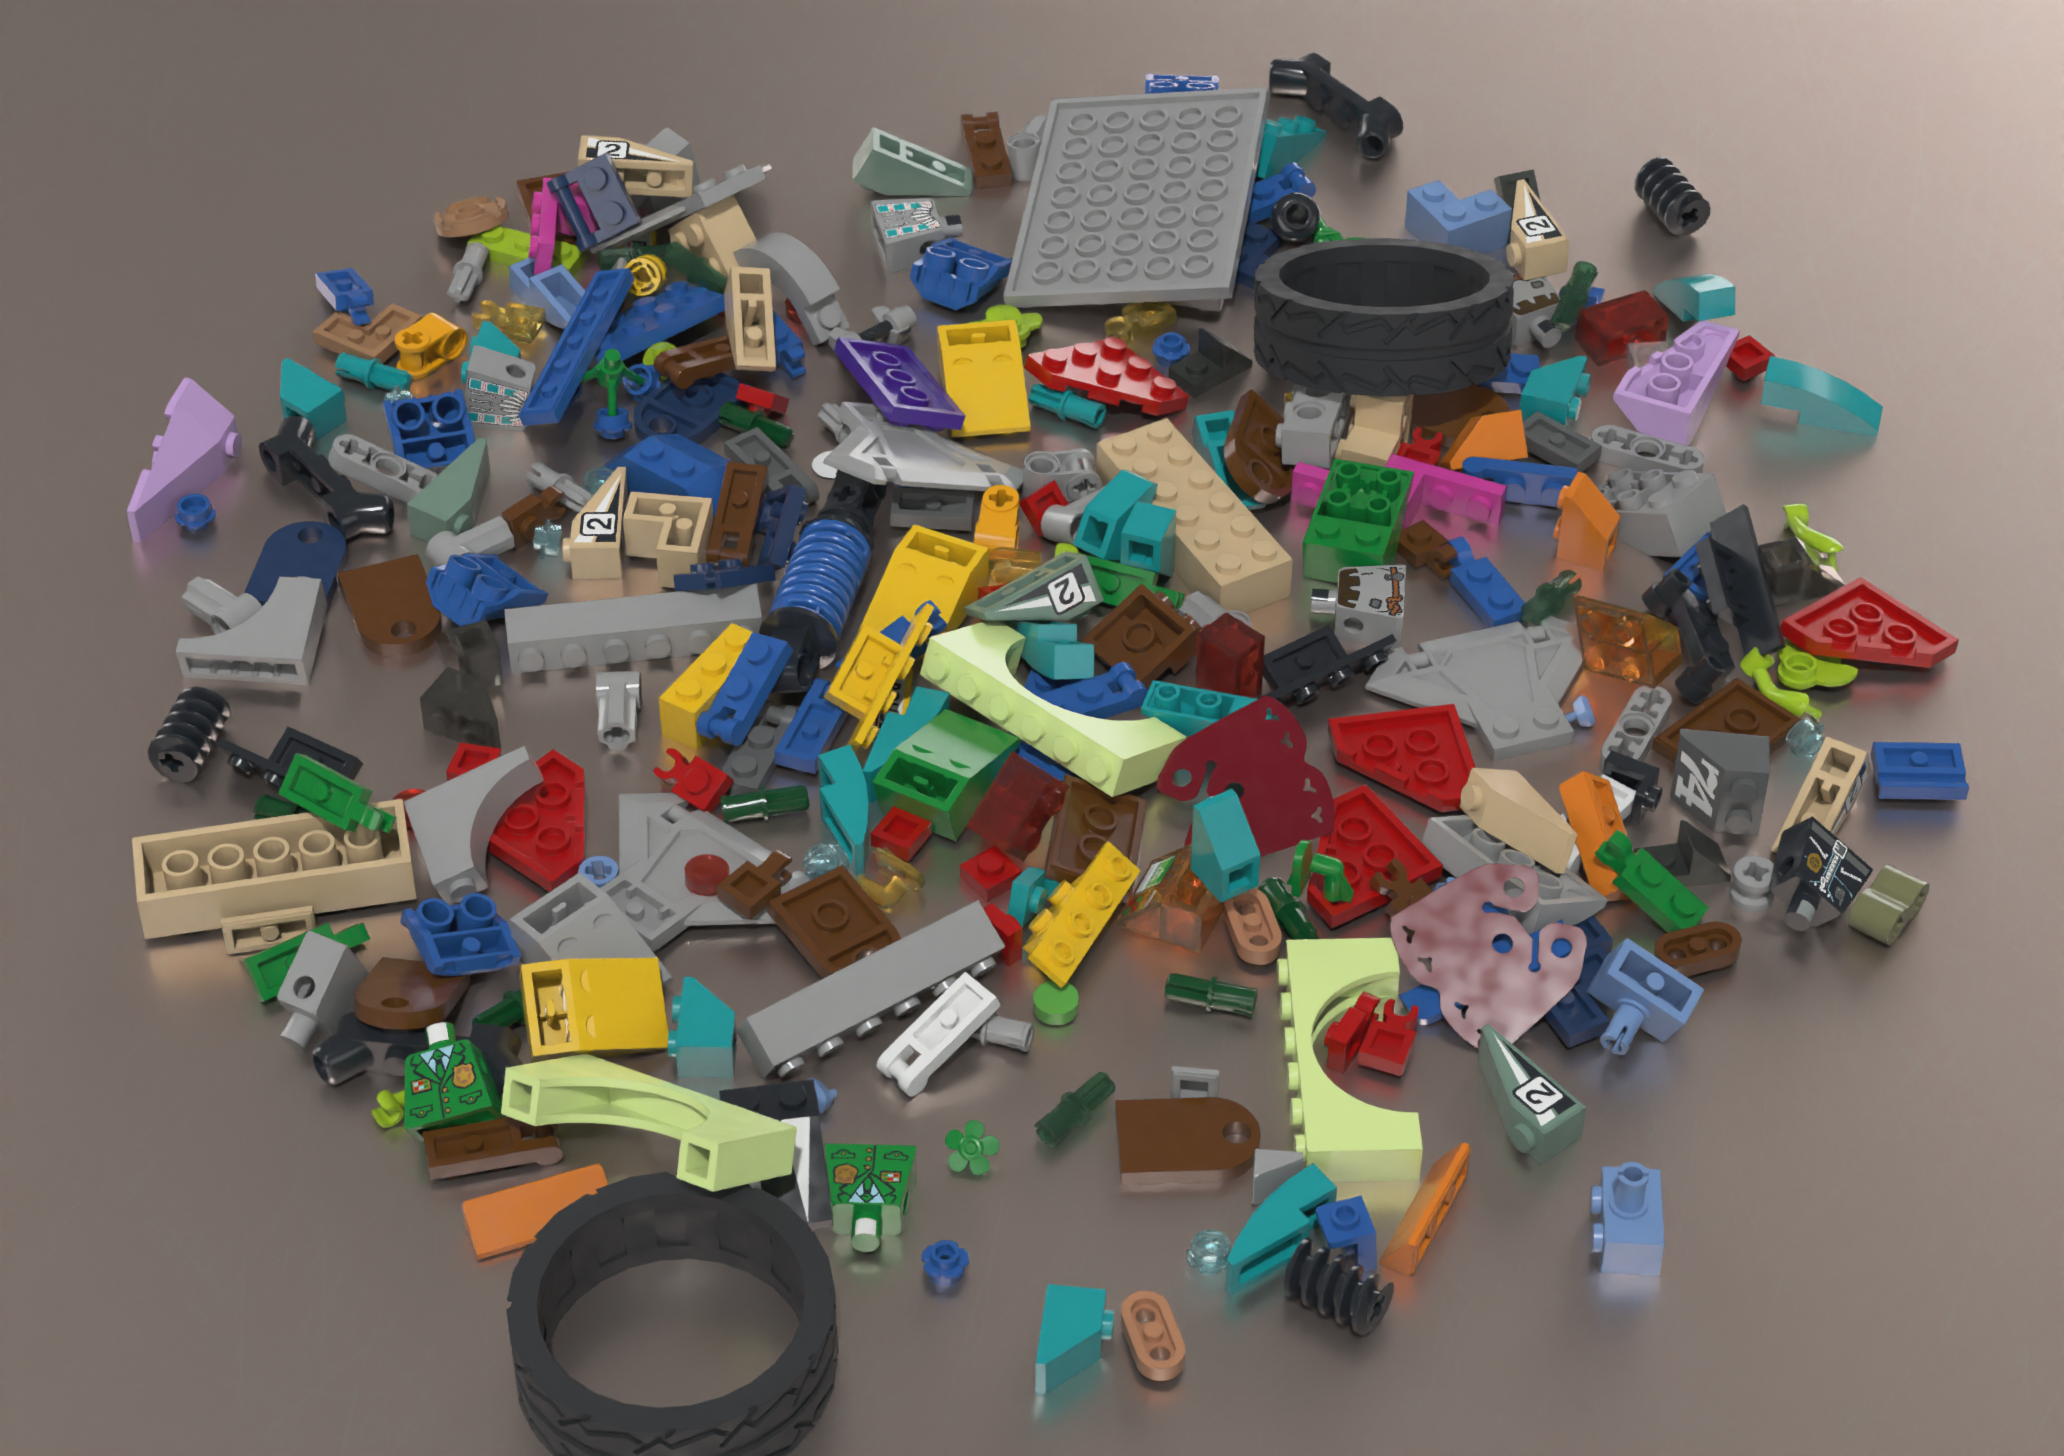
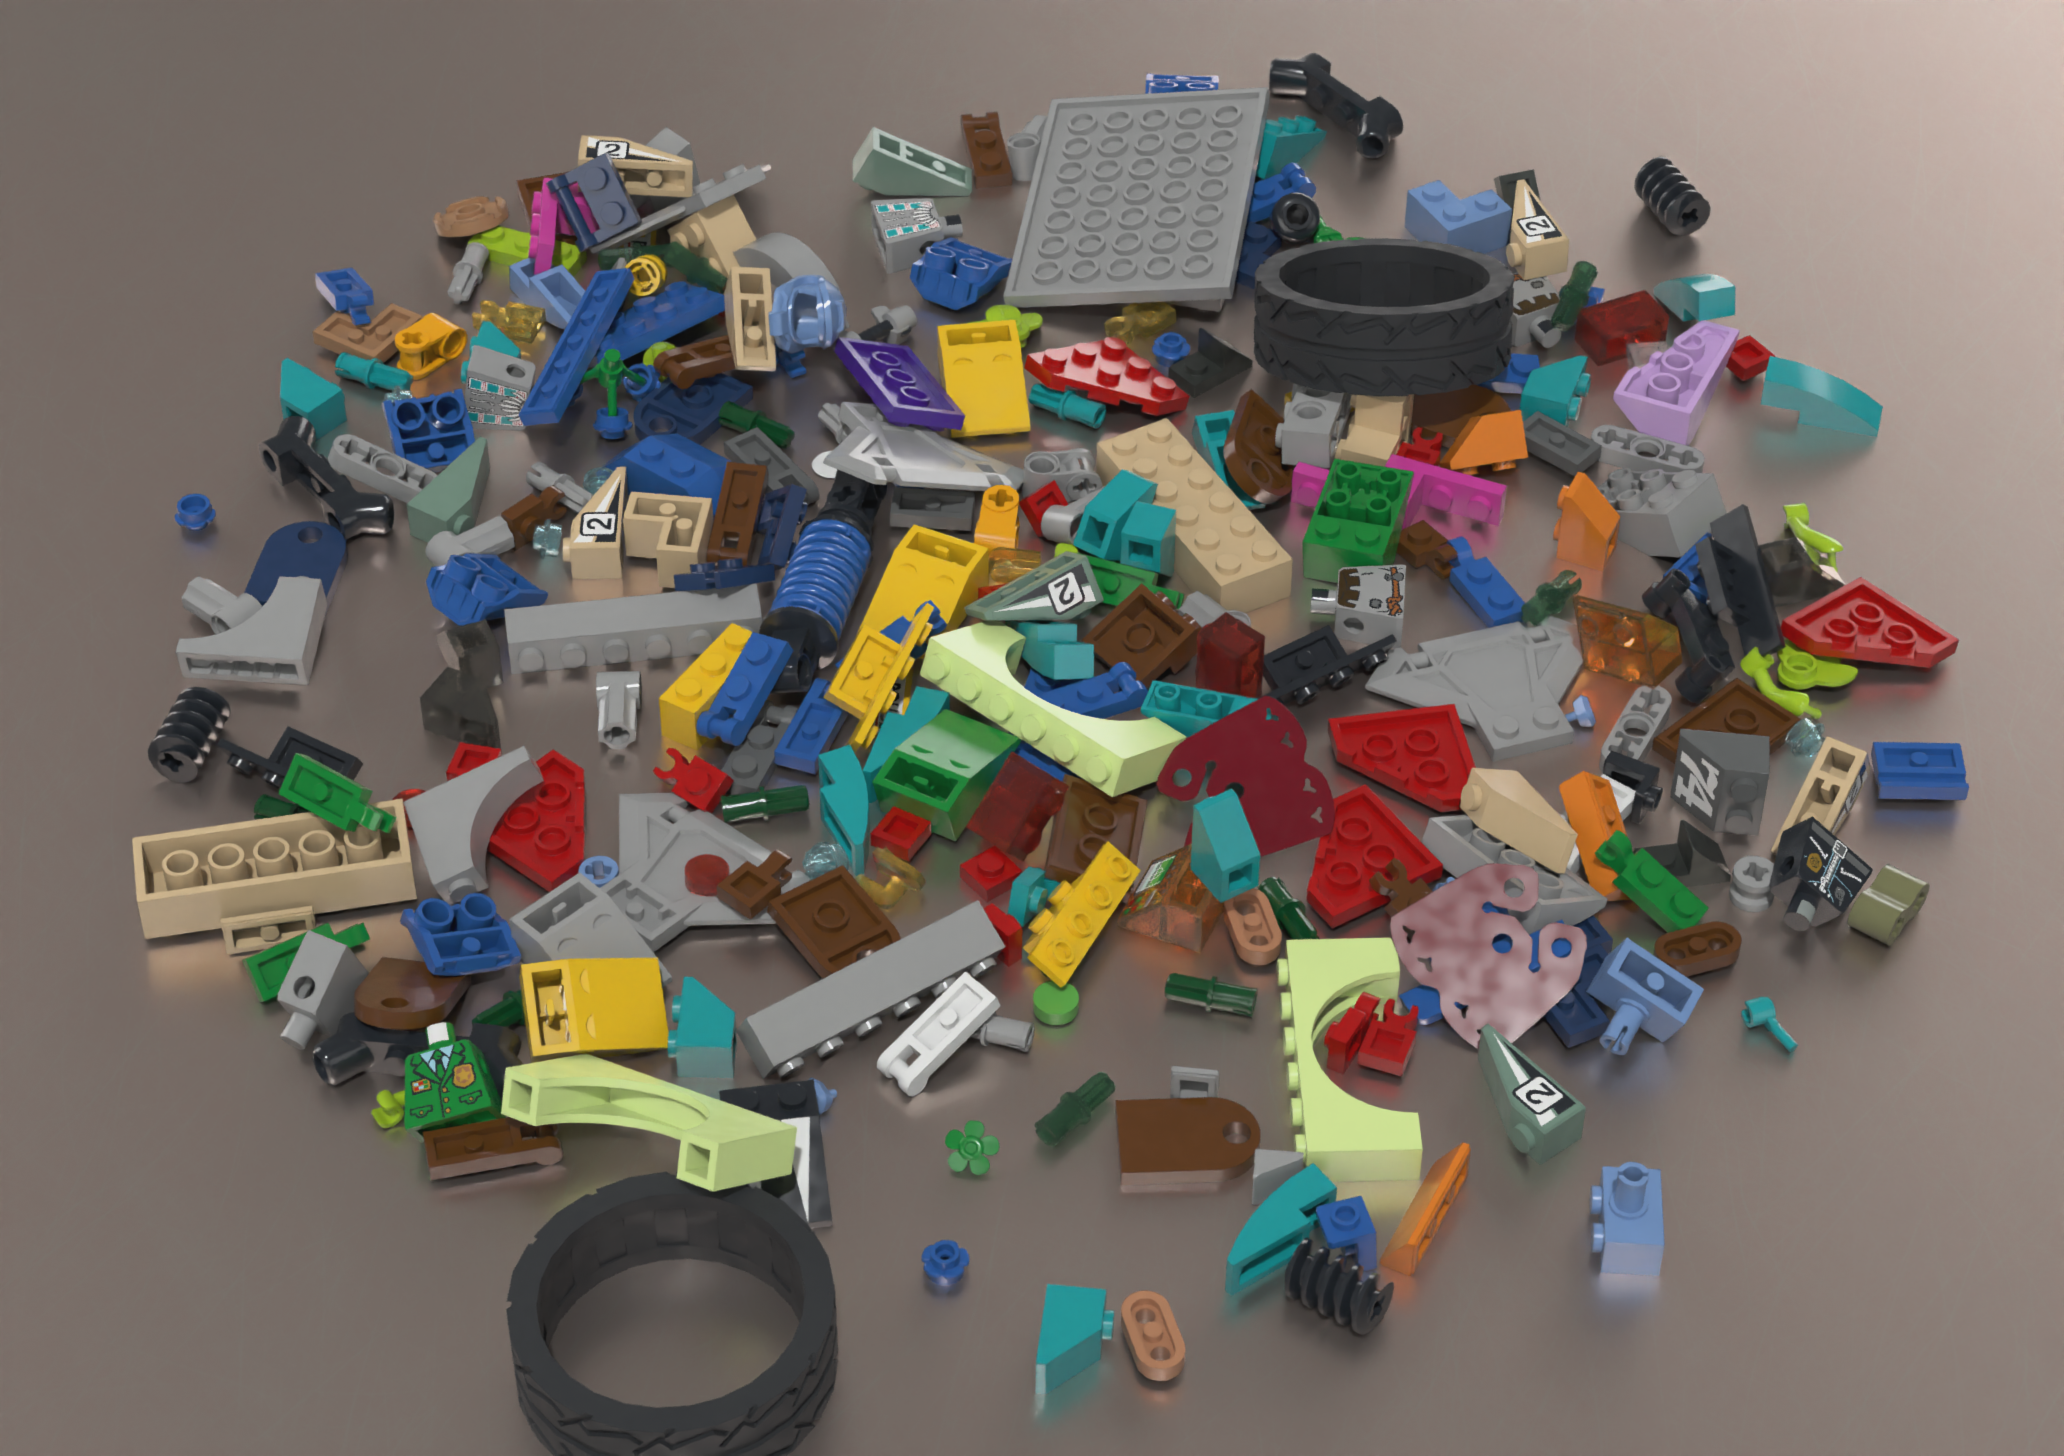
(186, 459): lavender wedge -> none
(391, 601): reddish brown tile -> none
(517, 1214): orange slope -> none
(762, 400): red plate -> none
(807, 313): none -> medium blue helmet
(870, 1190): green torso -> none
(1209, 1243): clear light blue plate -> none
(1334, 884): green piece -> none
(1524, 481): blue plate -> none
(1762, 1011): none -> teal hand

